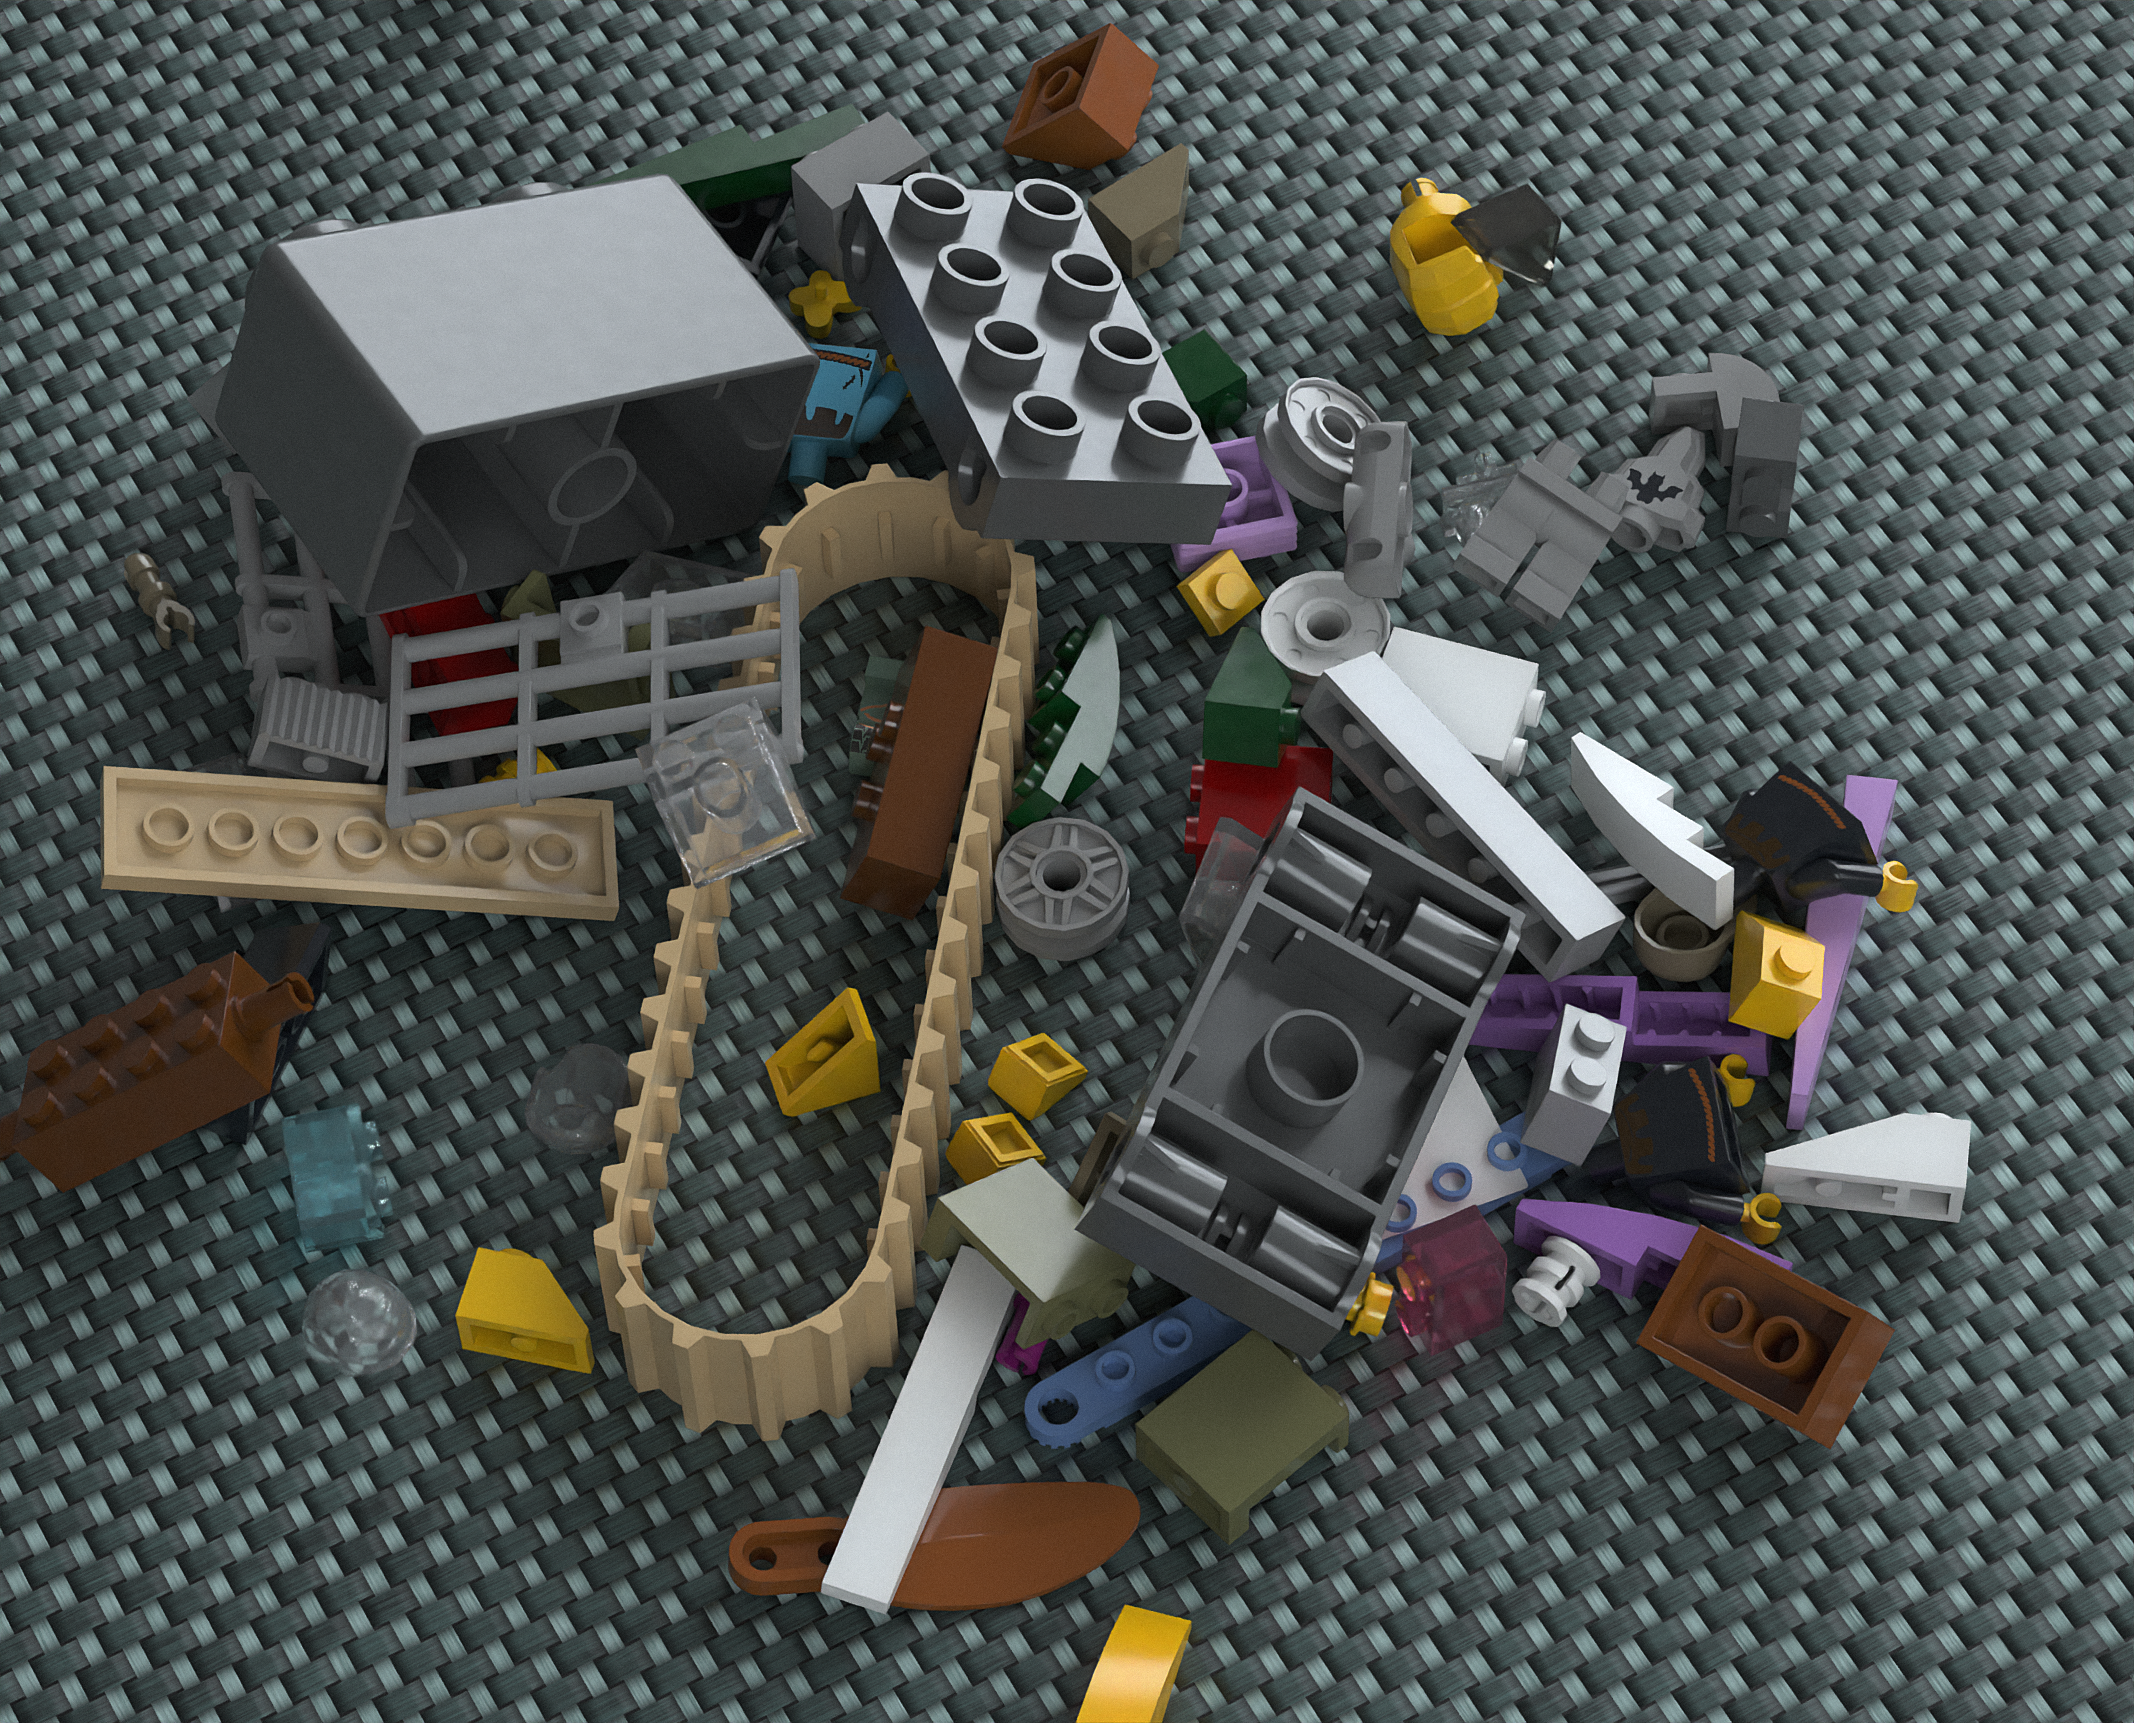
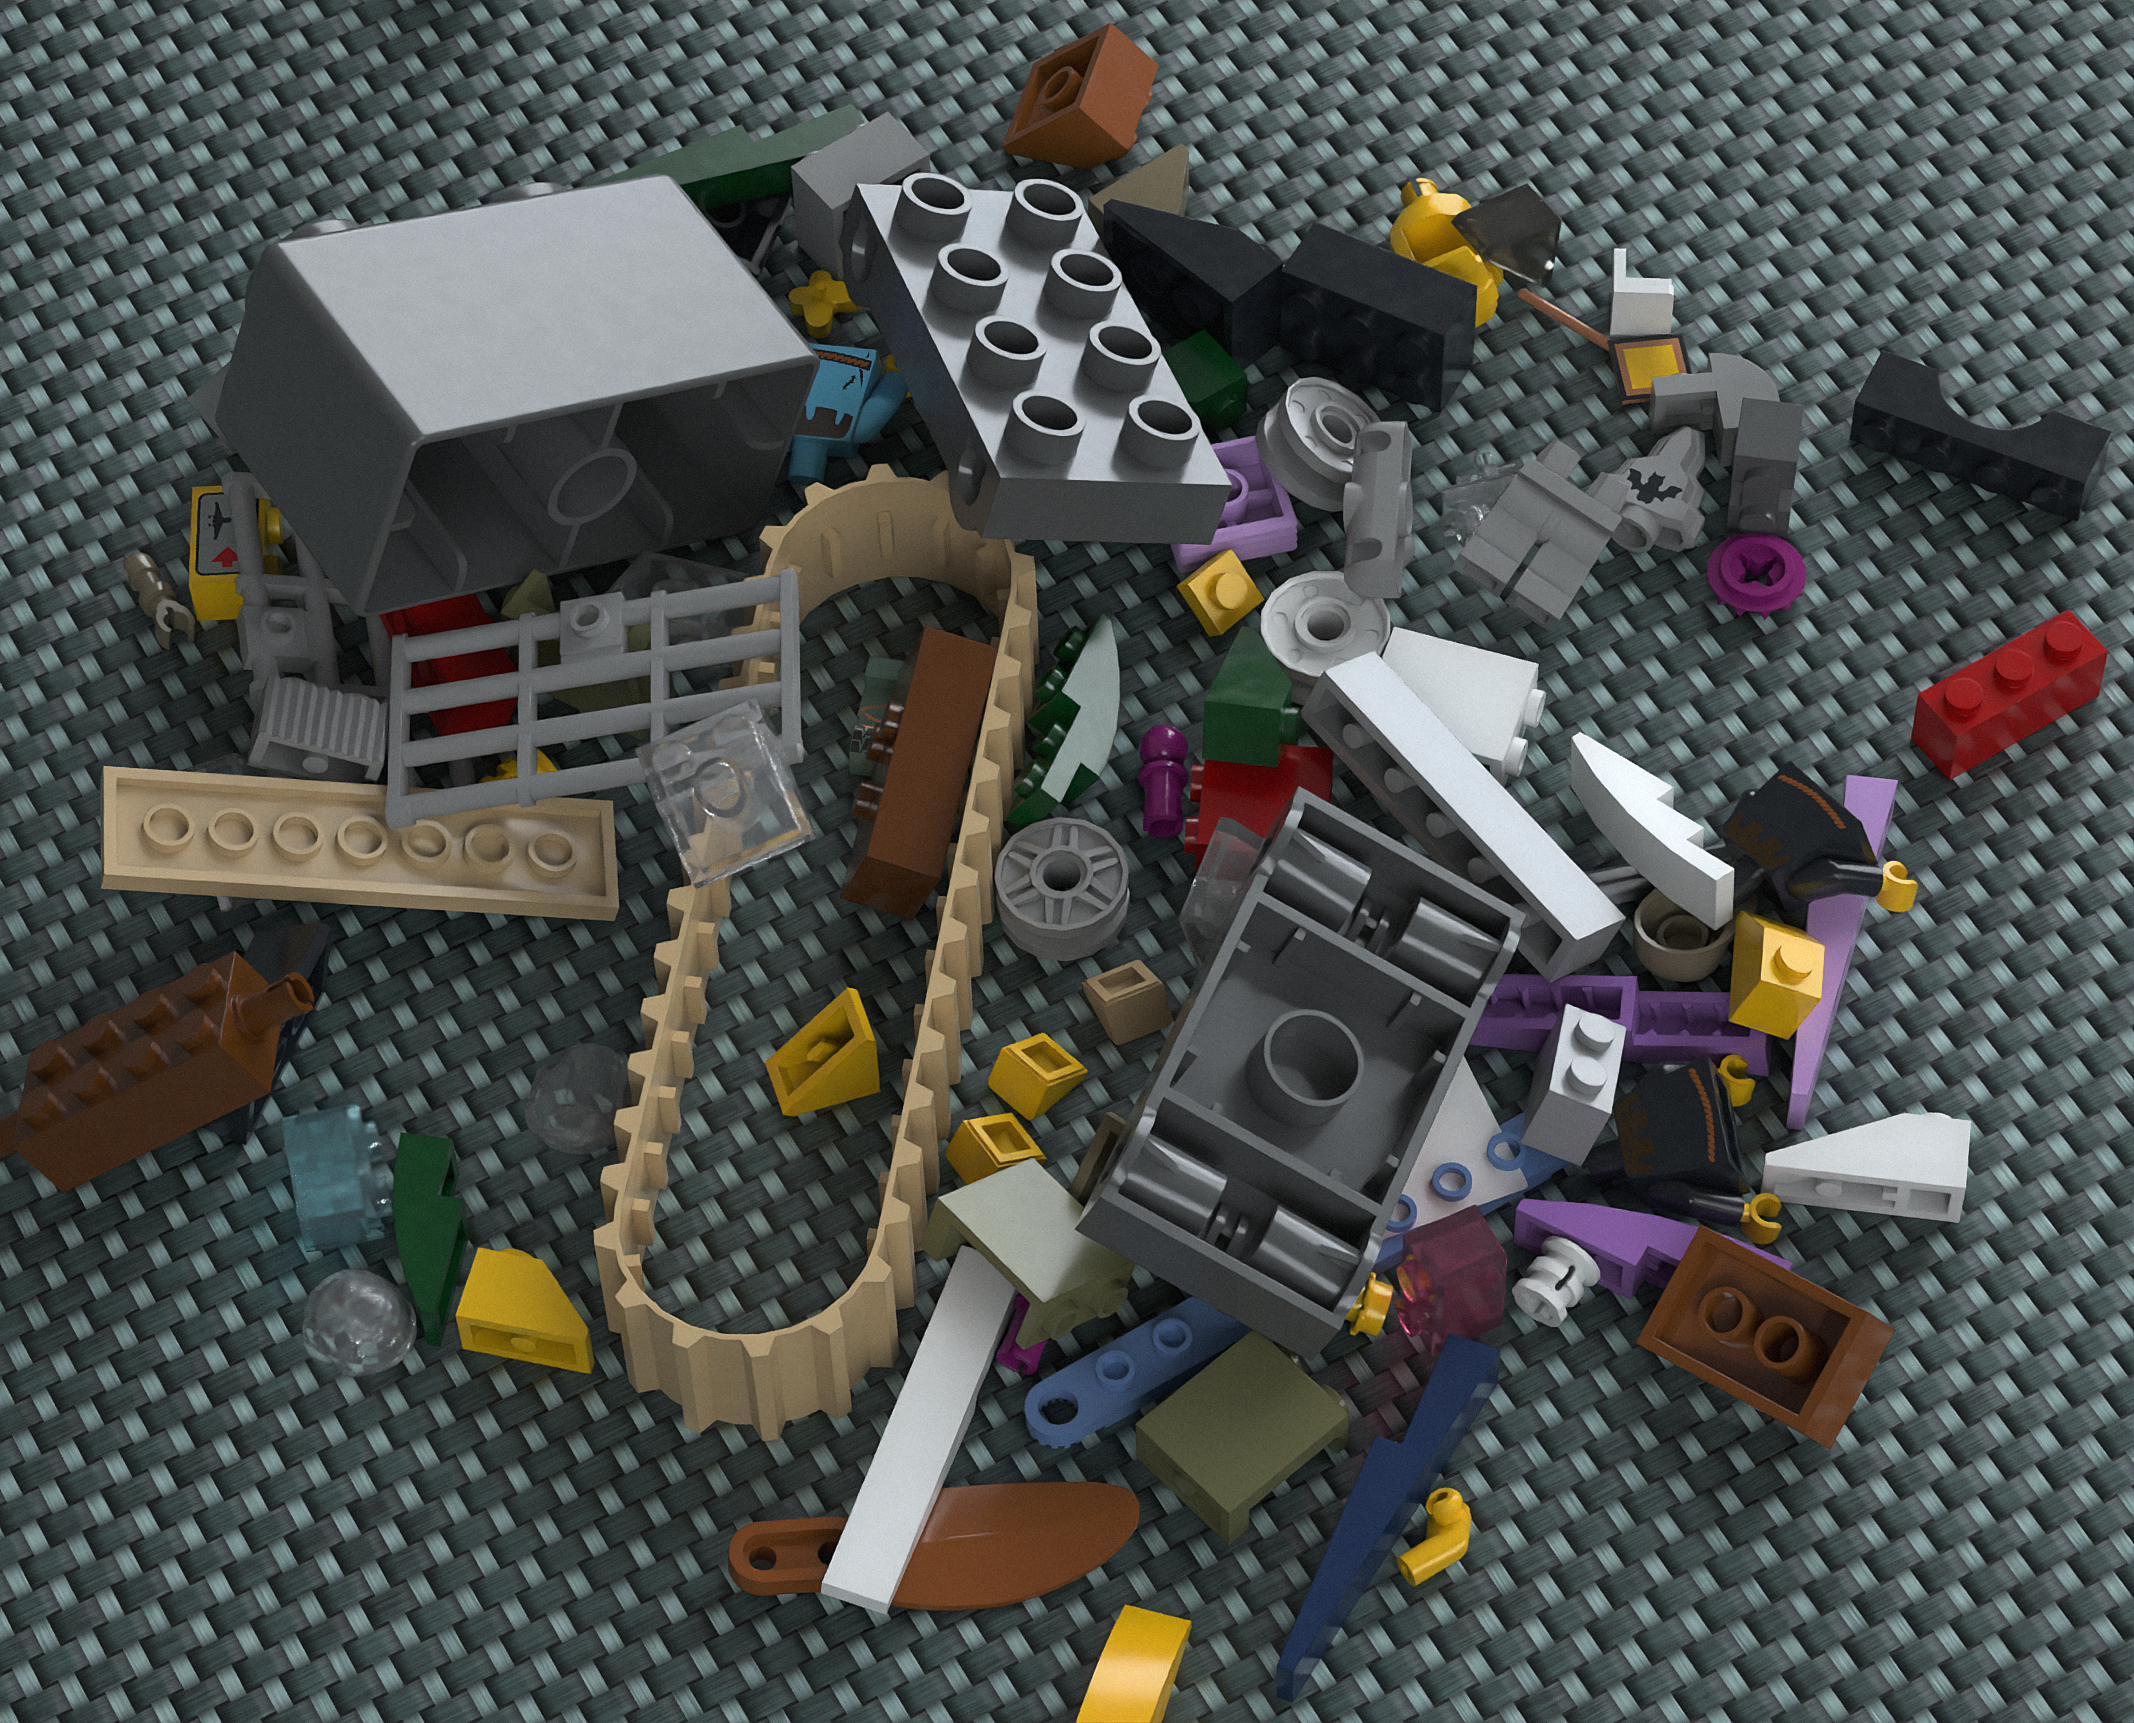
(214, 553): none -> brick
(429, 1228): none -> dark green slope
(1128, 1001): none -> tan slope
(1163, 780): none -> magenta pin
(1198, 277): none -> black slope
(1377, 317): none -> black brick
(1384, 1501): none -> dark blue slope
(1445, 1537): none -> yellow arm
(1632, 359): none -> piece
(1638, 304): none -> white panel
(1758, 555): none -> magenta gear
(2008, 694): none -> red brick
(2040, 464): none -> black arch

